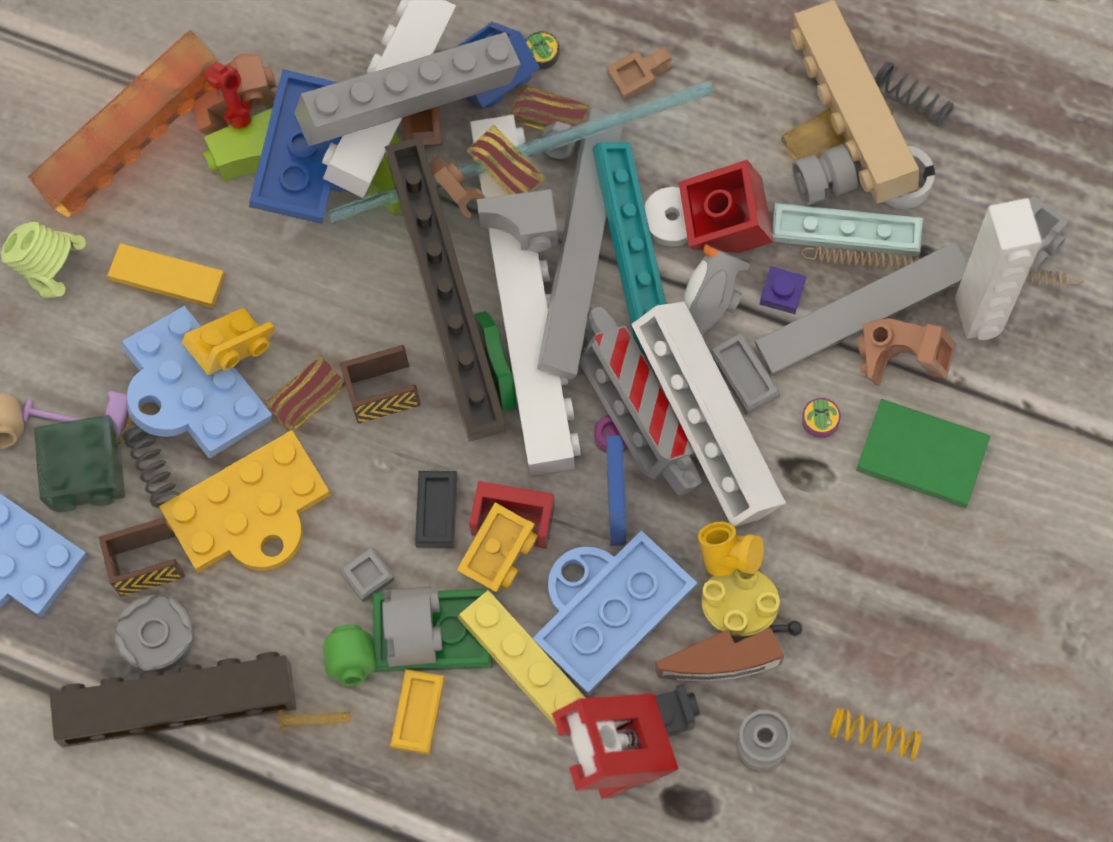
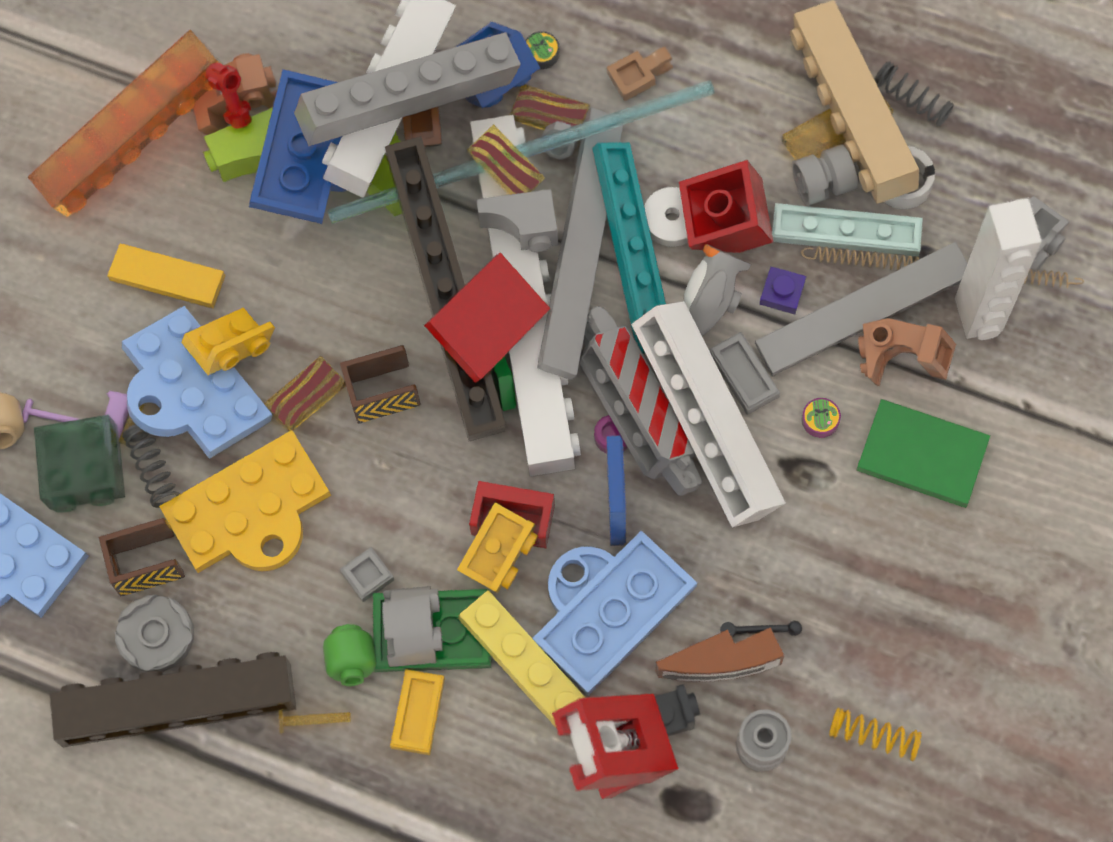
(40, 255): yellowish green piece -> none
(436, 509): black tile -> none
(450, 179): medium nougat plate -> none
(487, 317): none -> red tile
(727, 552): yellow piece -> none
(740, 603): light yellow dish -> none

